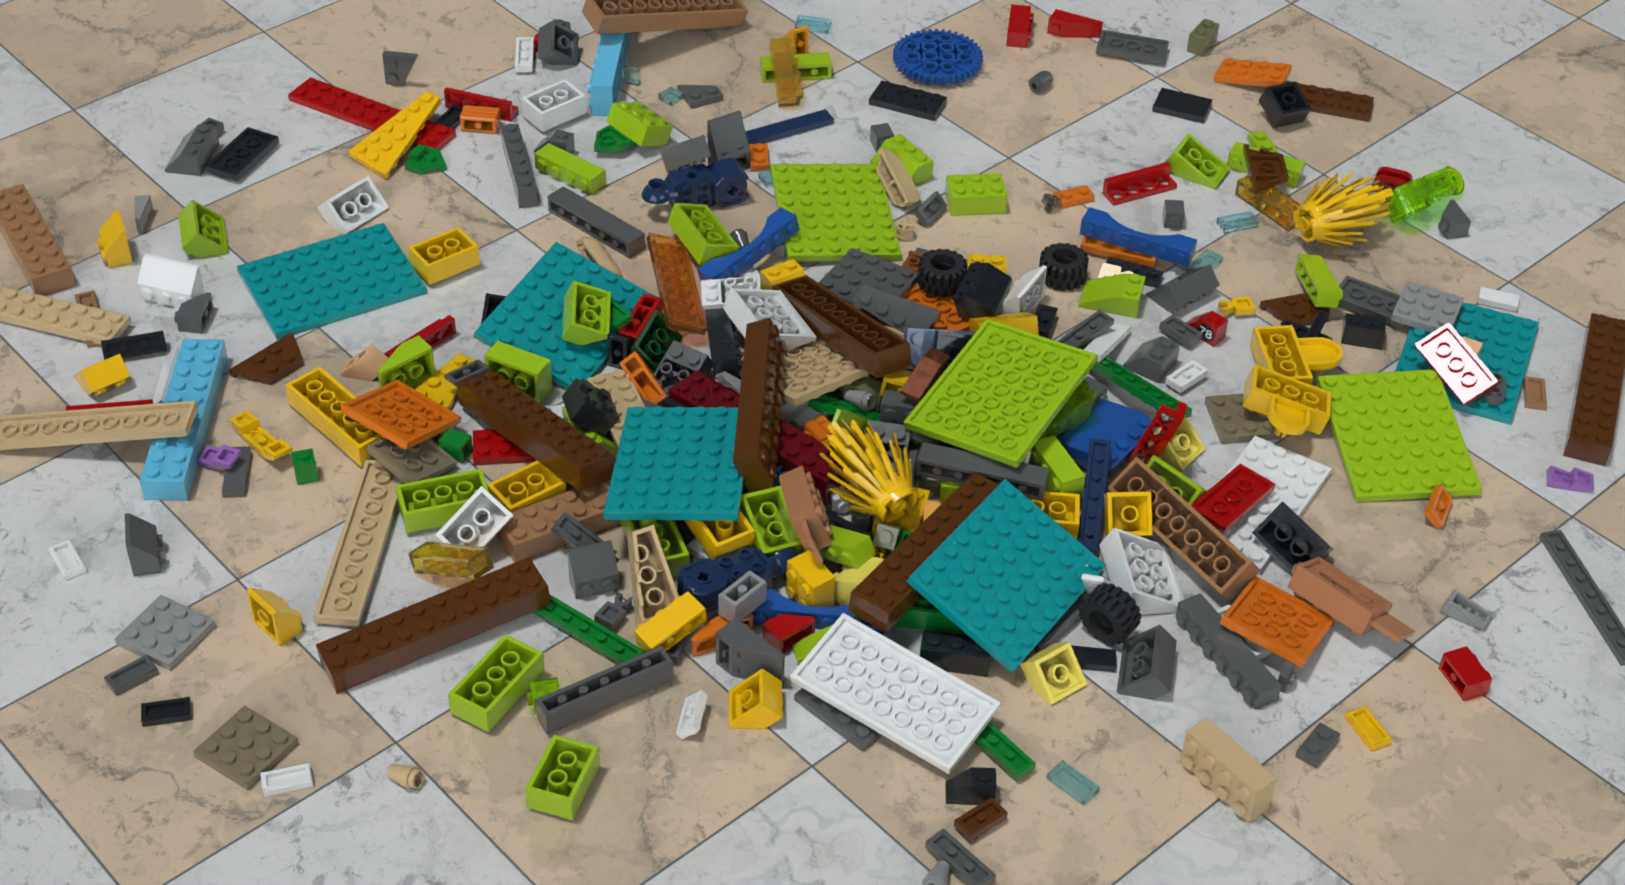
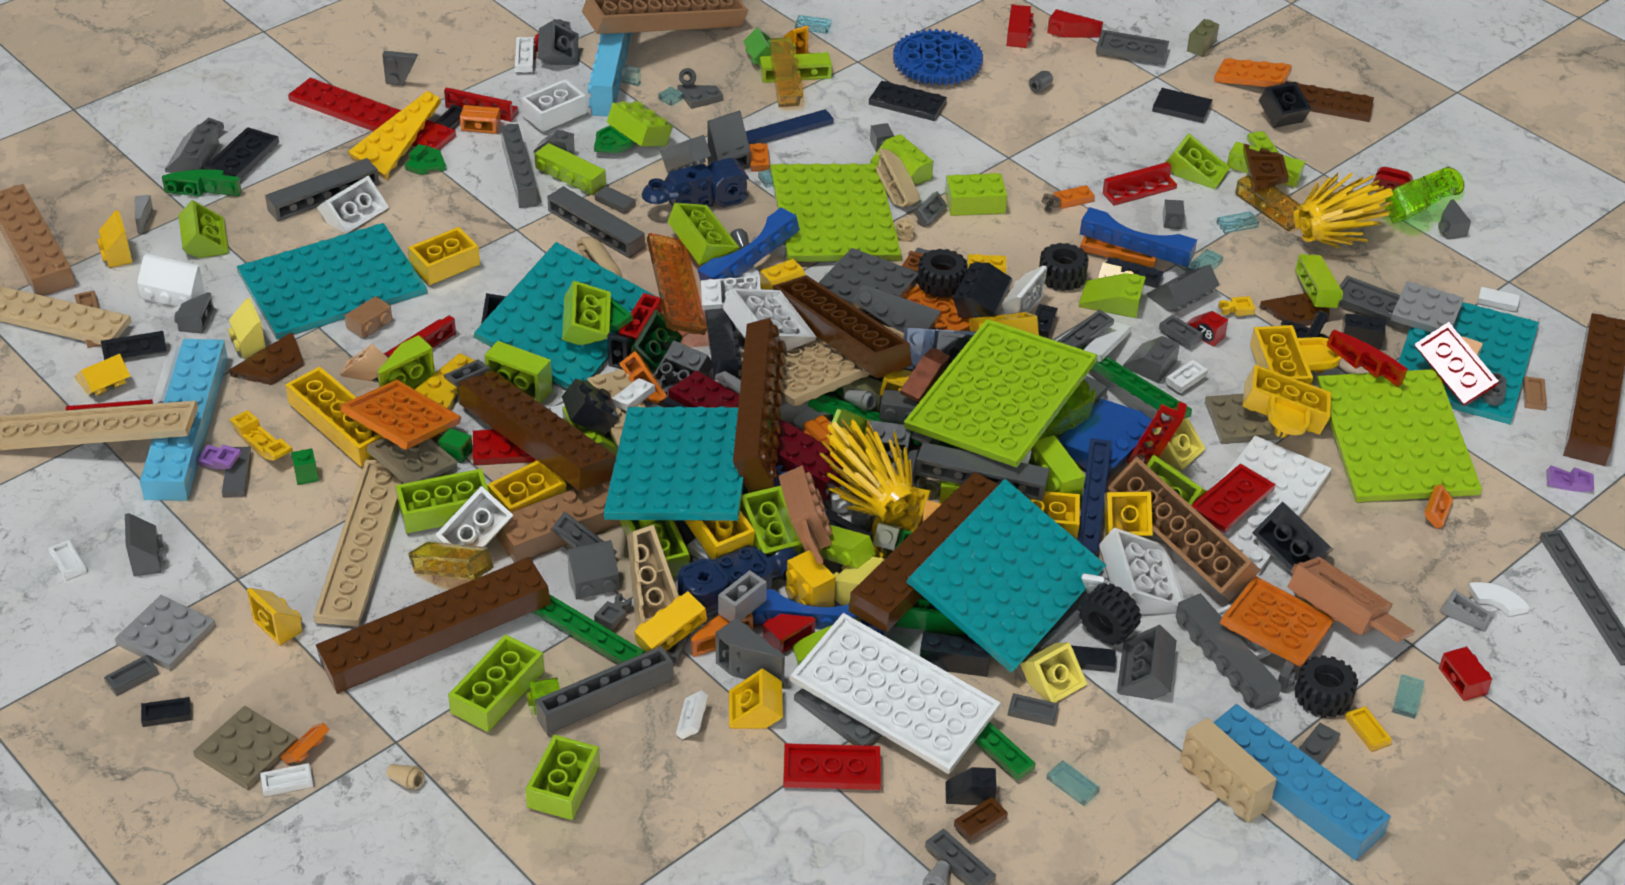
(199, 181): none -> green slope
(246, 330): none -> light yellow slope
(299, 749): none -> orange plate
(316, 190): none -> dark grey brick
(368, 317): none -> medium nougat brick
(615, 199): none -> dark grey tile
(633, 394): none -> white plate
(692, 76): none -> dark grey cone
(757, 45): none -> bright green slope
(832, 766): none -> red plate
(1033, 709): none -> dark grey tile
(1307, 787): none -> dark azure brick
(1326, 686): none -> black tyre
(1370, 358): none -> red slope
(1408, 696): none -> clear light blue tile
(1498, 597): none -> white tile

